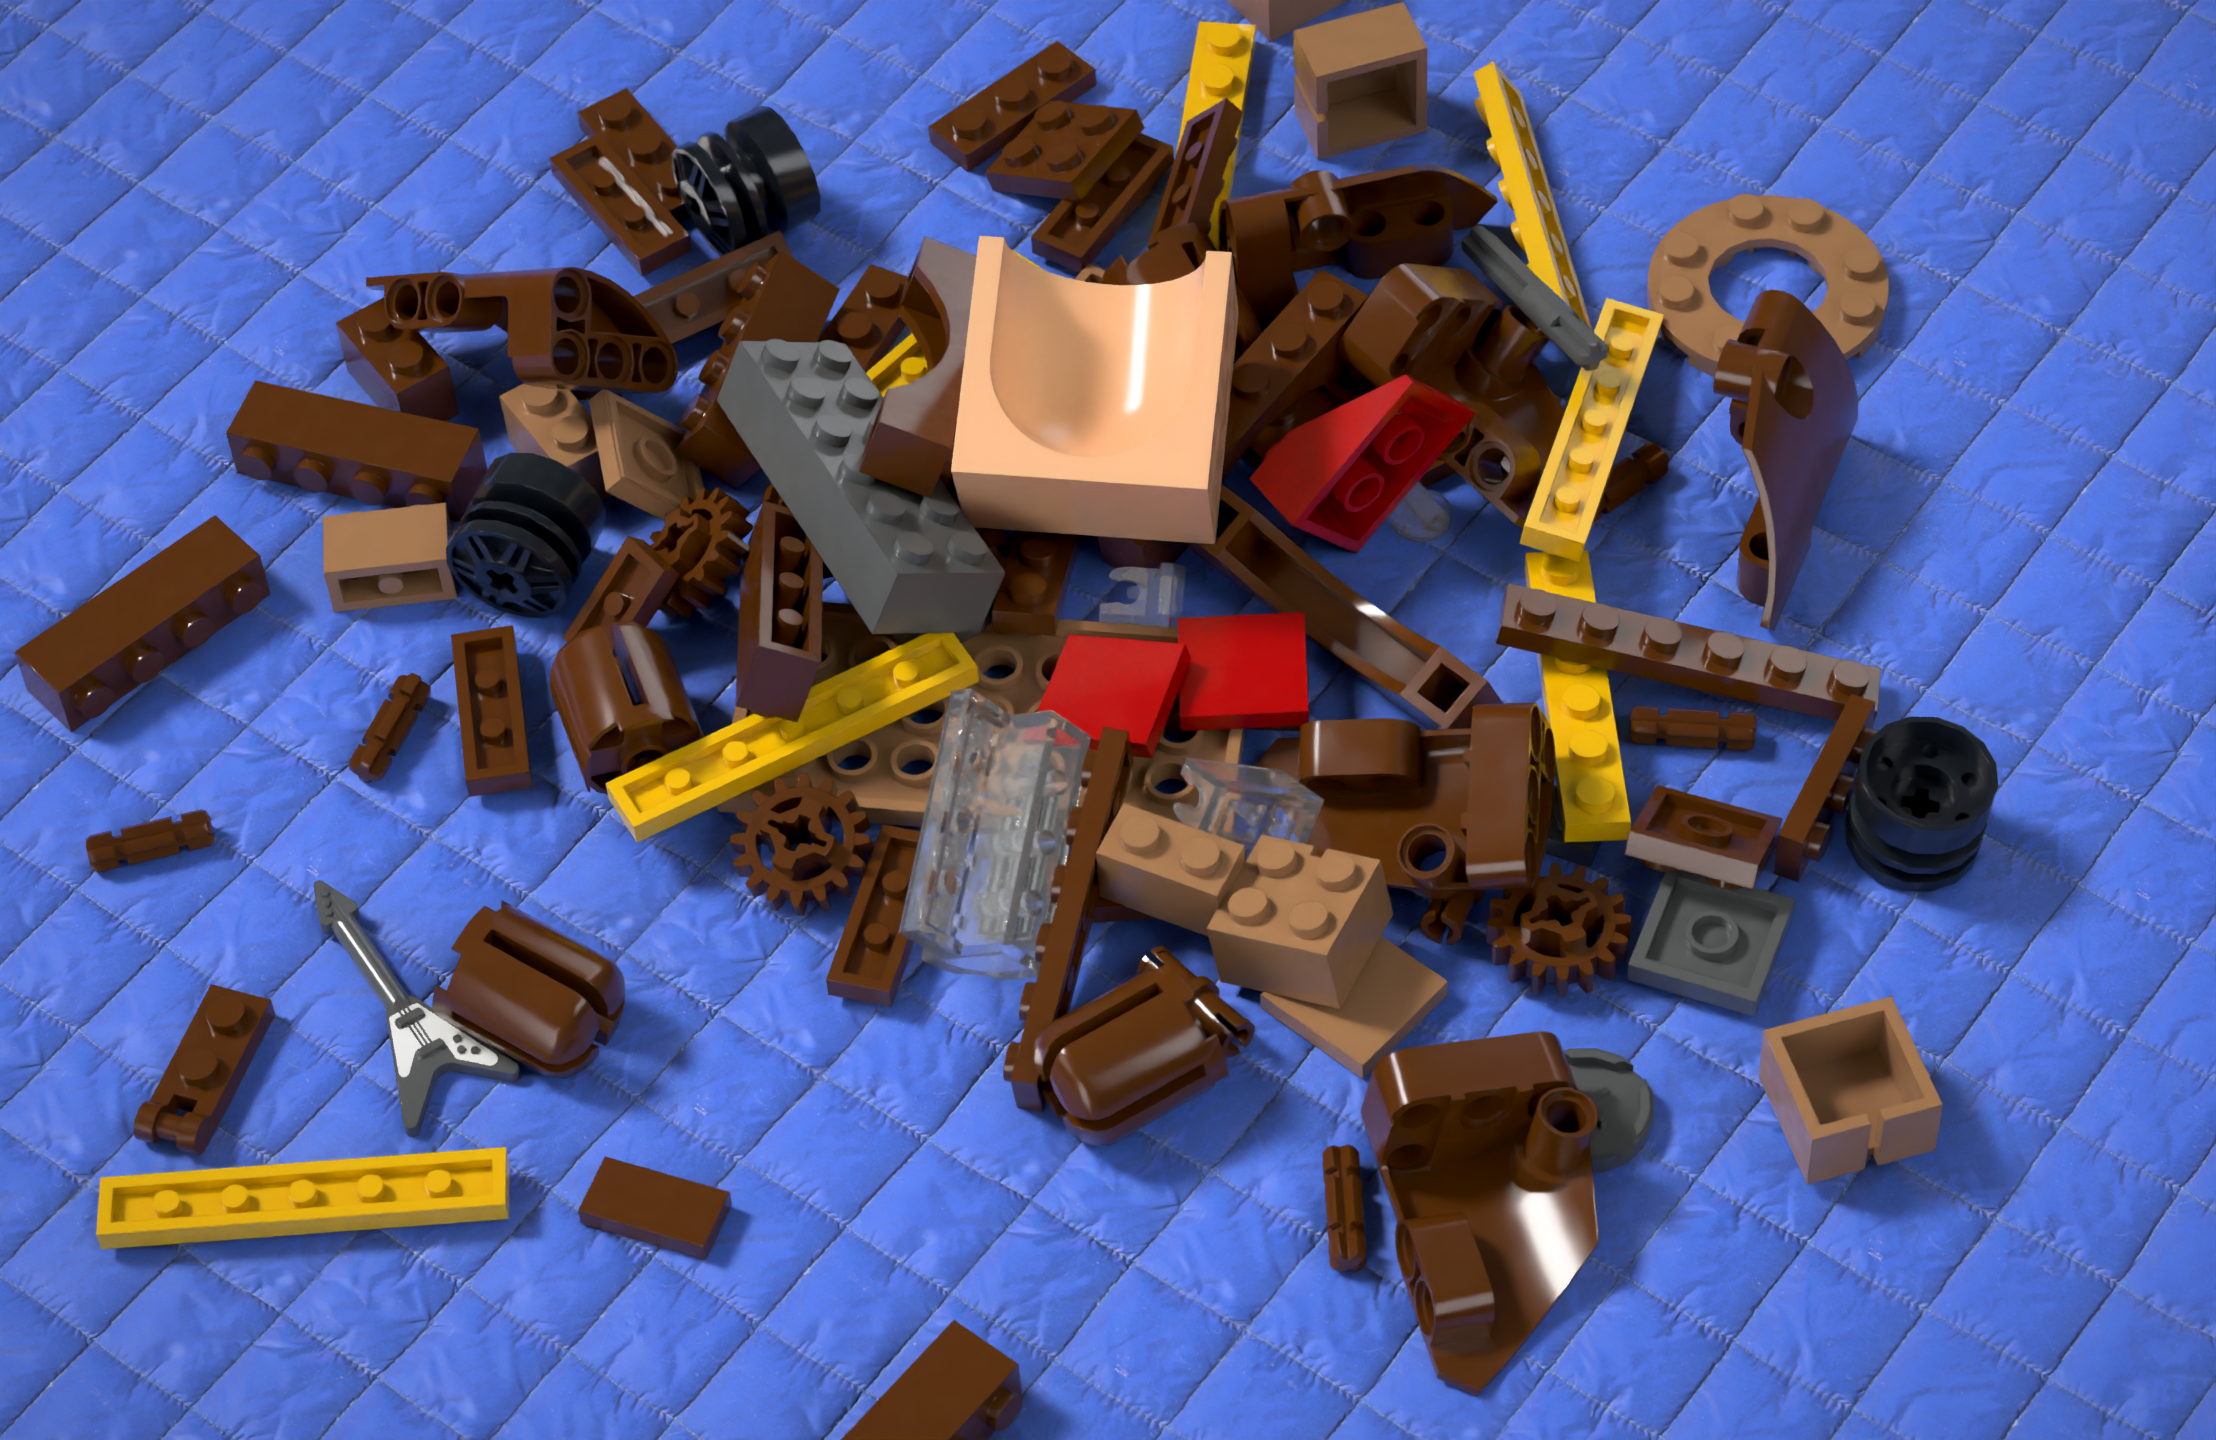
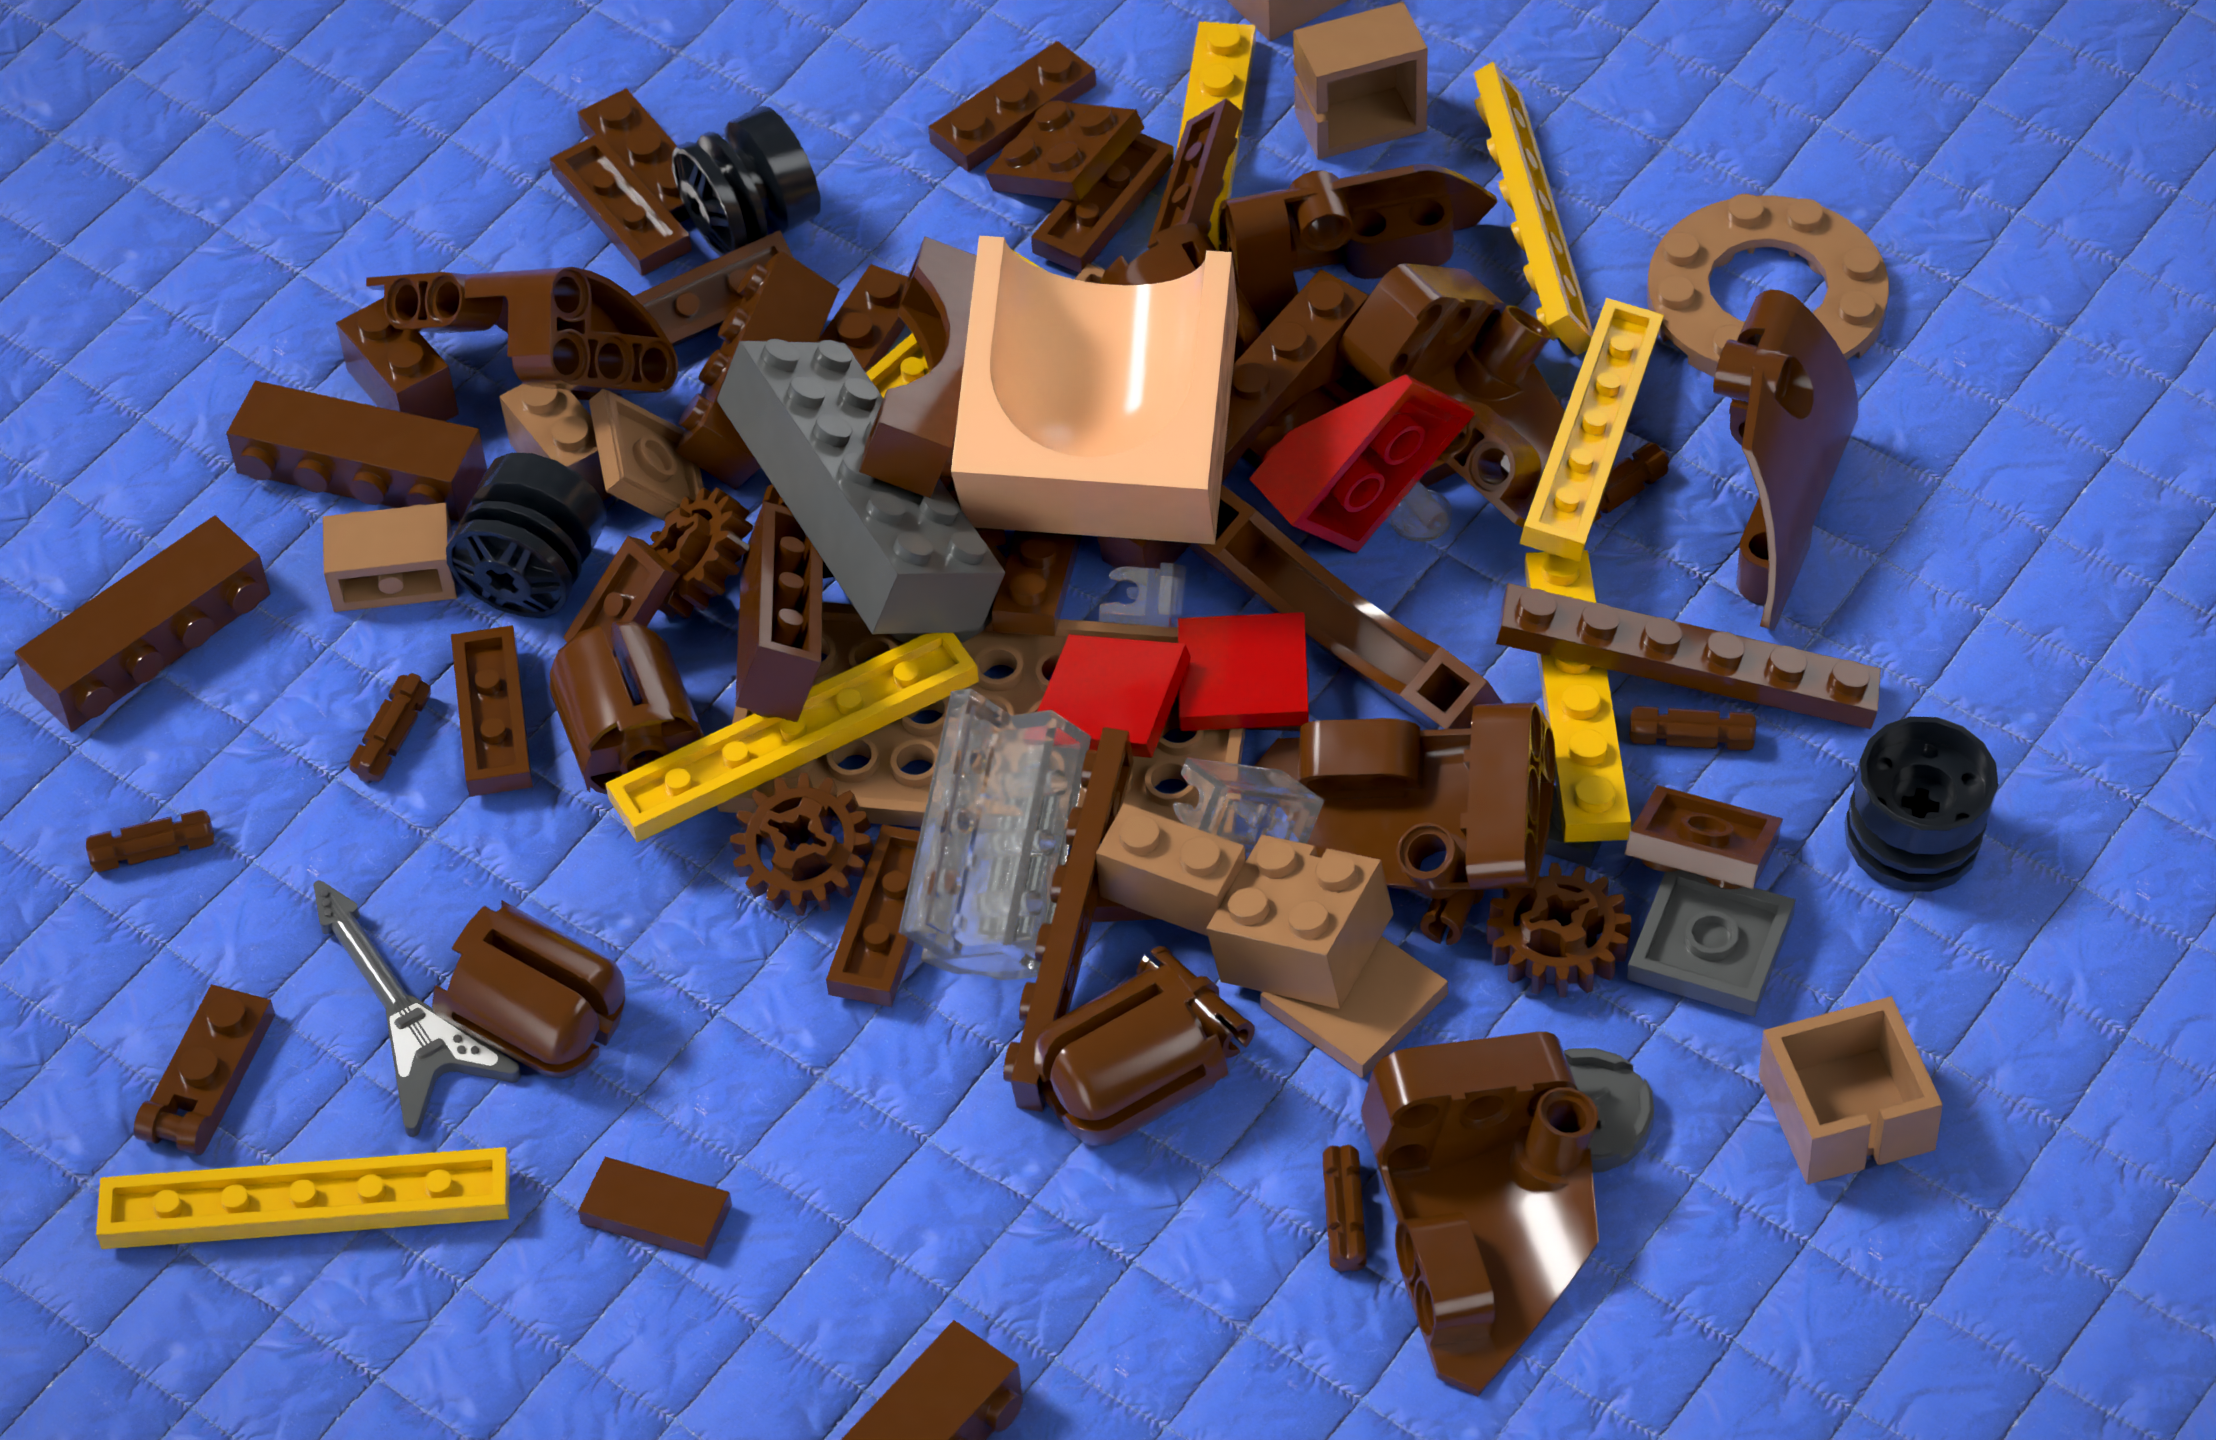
(1534, 298): dark grey axle -> none
(1826, 791): reddish brown plate -> none

